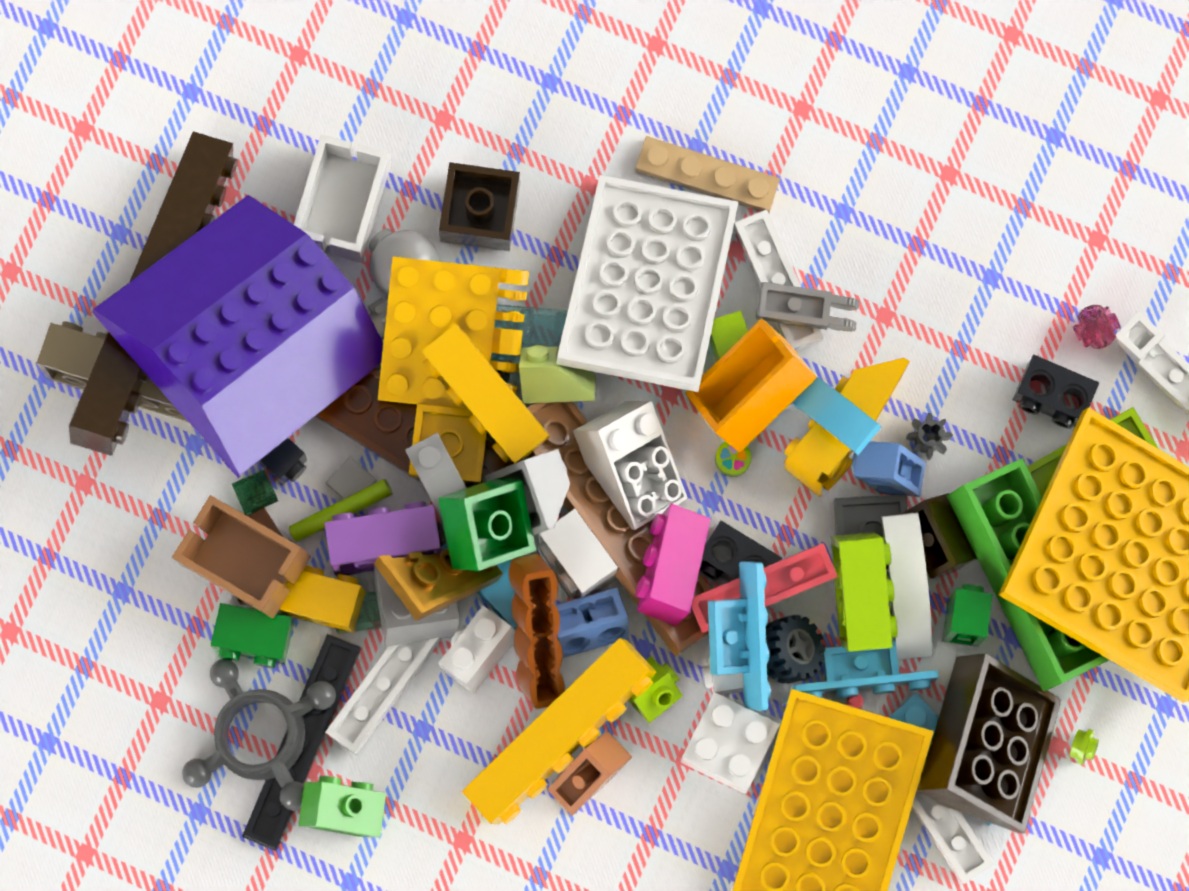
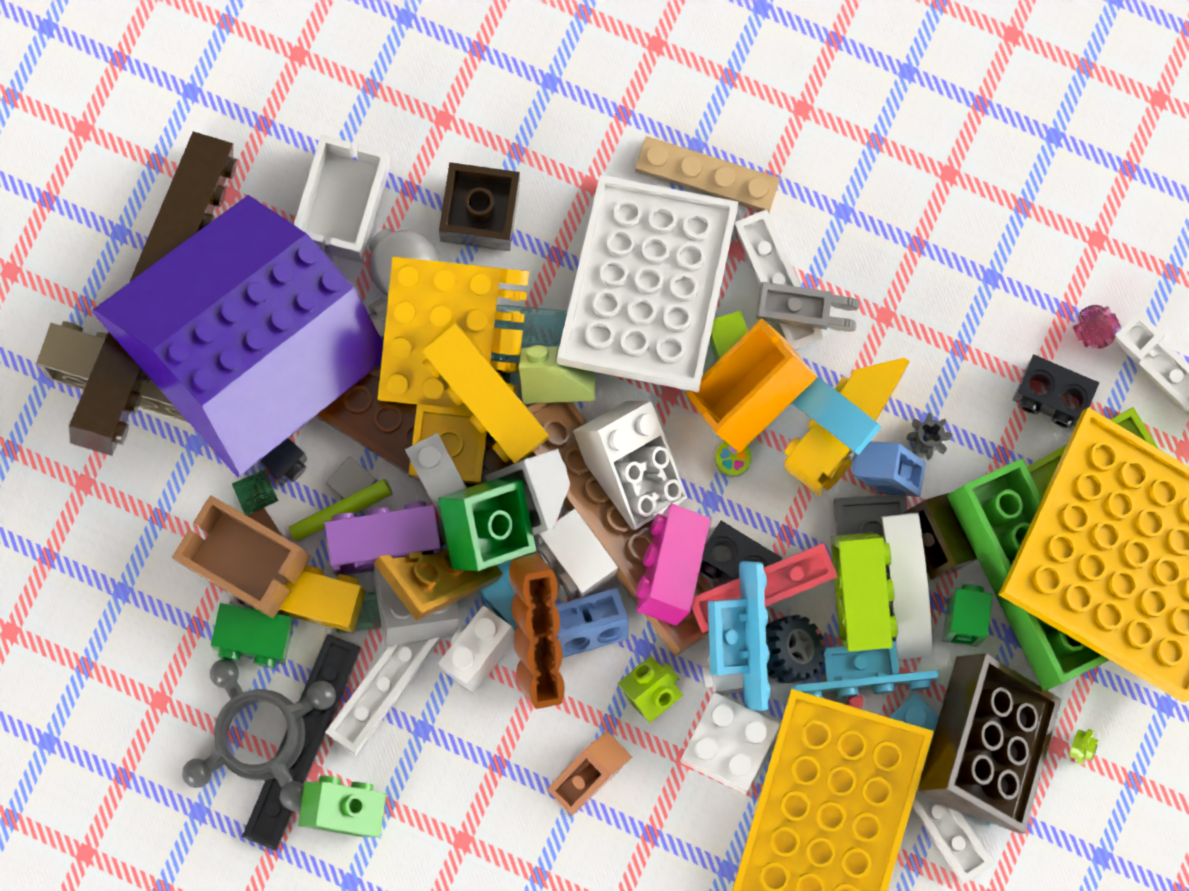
(559, 732): yellow brick -> none

